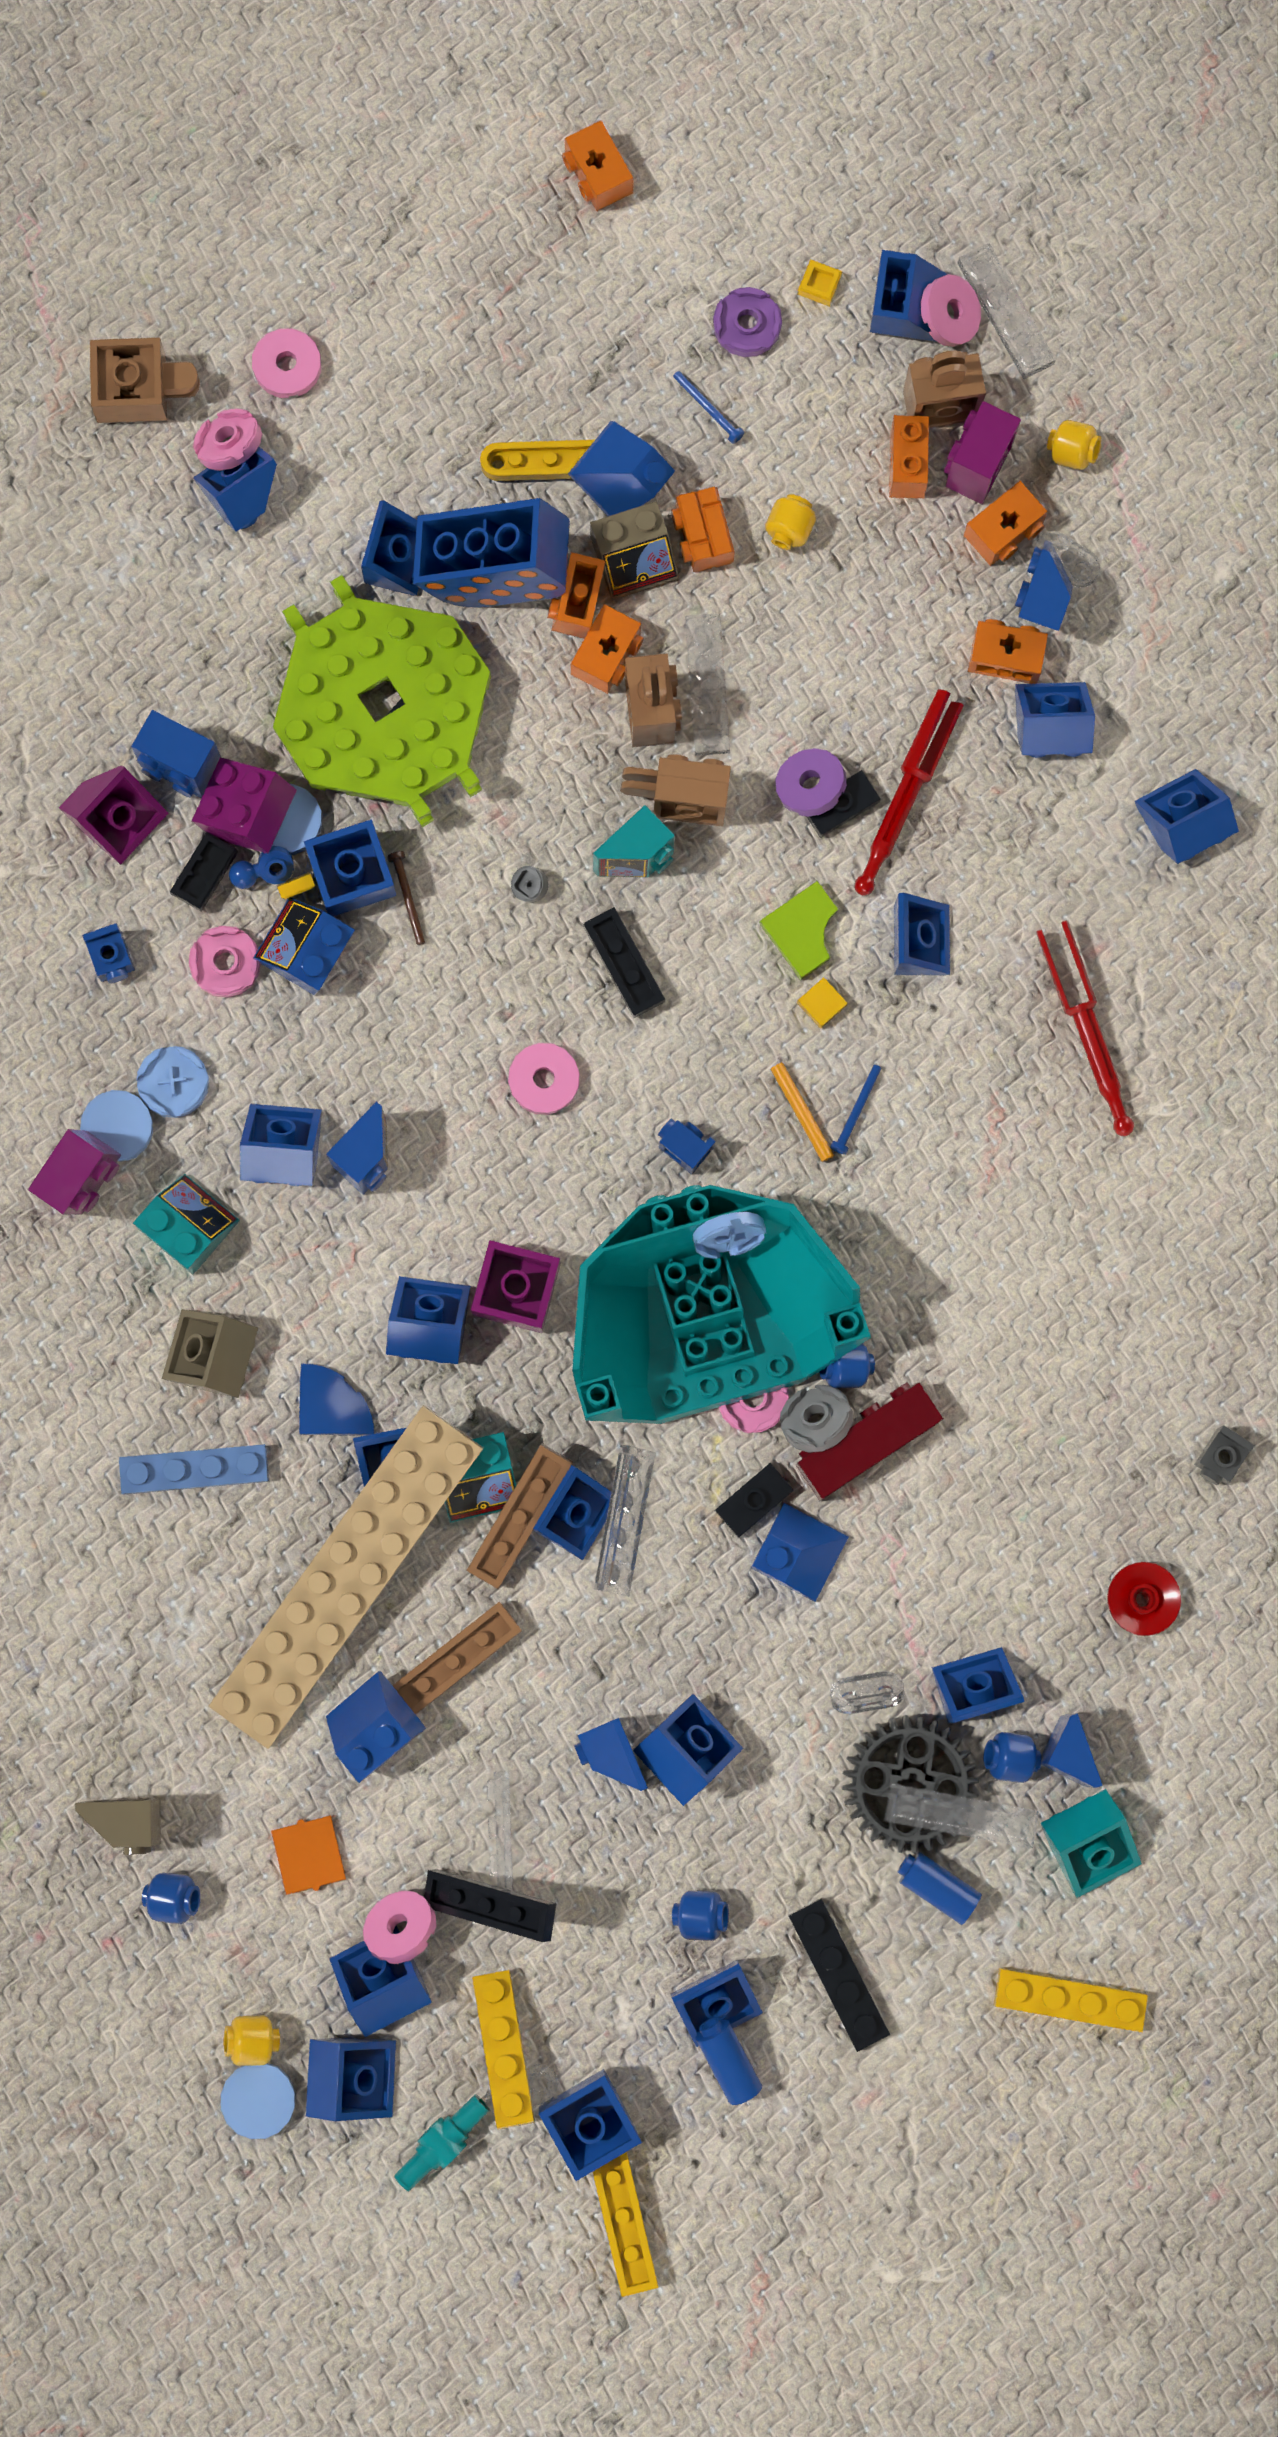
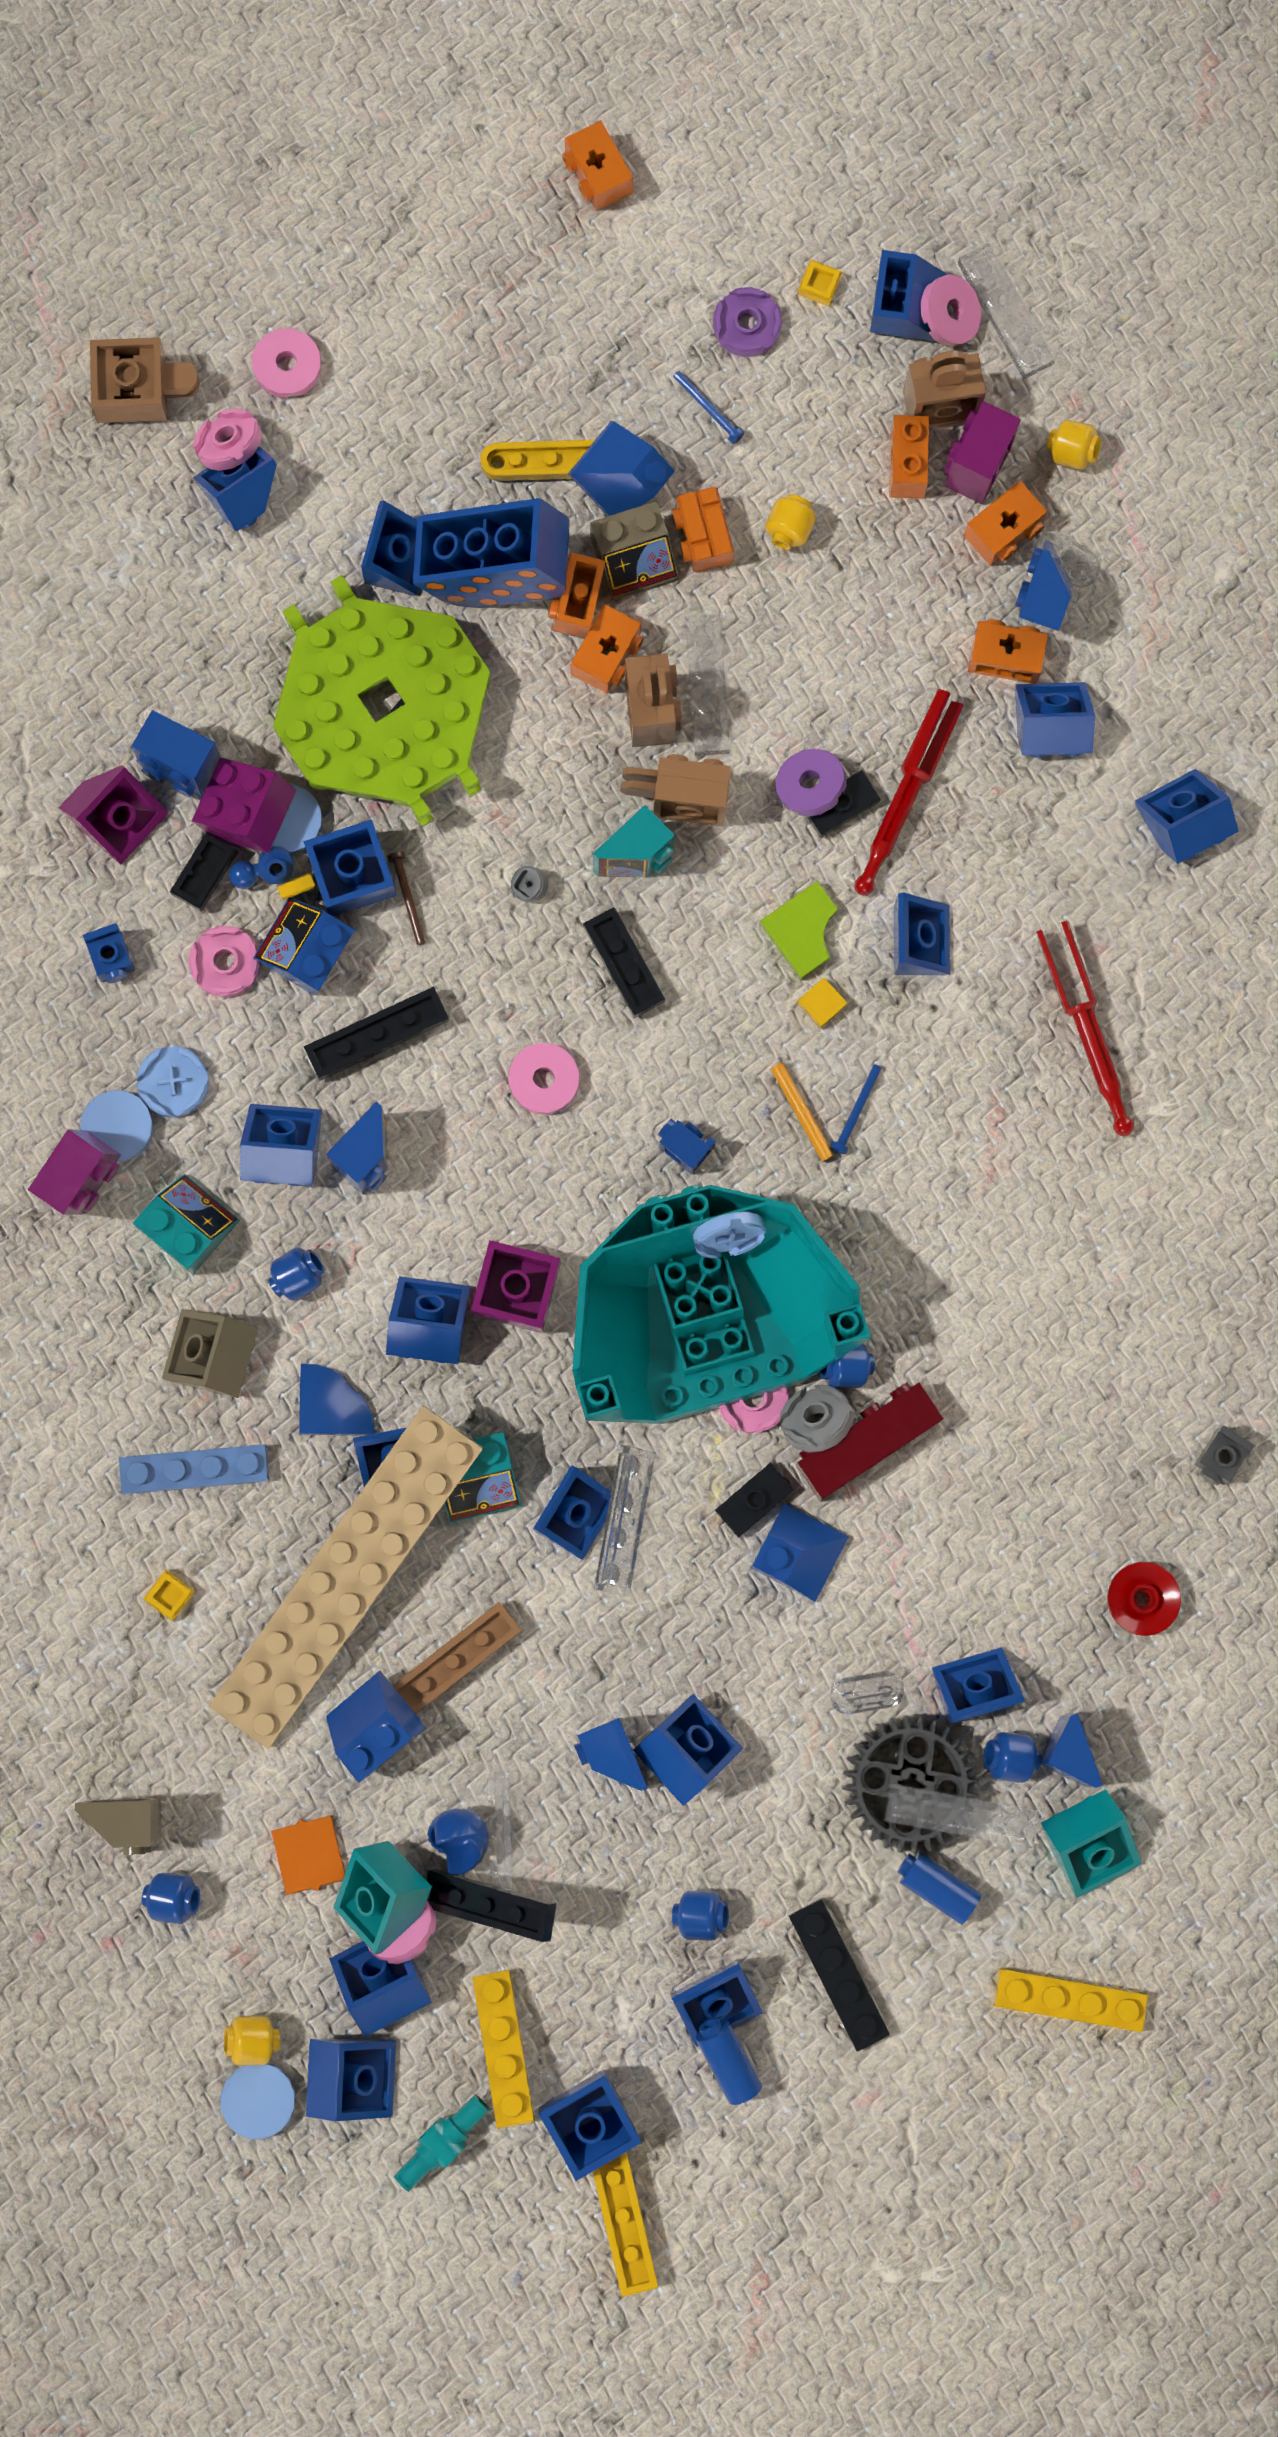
(169, 1595): none -> yellow tile
(296, 1274): none -> blue head
(376, 1033): none -> black plate
(381, 1895): none -> teal slope
(461, 1837): none -> blue hair
(519, 1516): medium nougat plate -> none

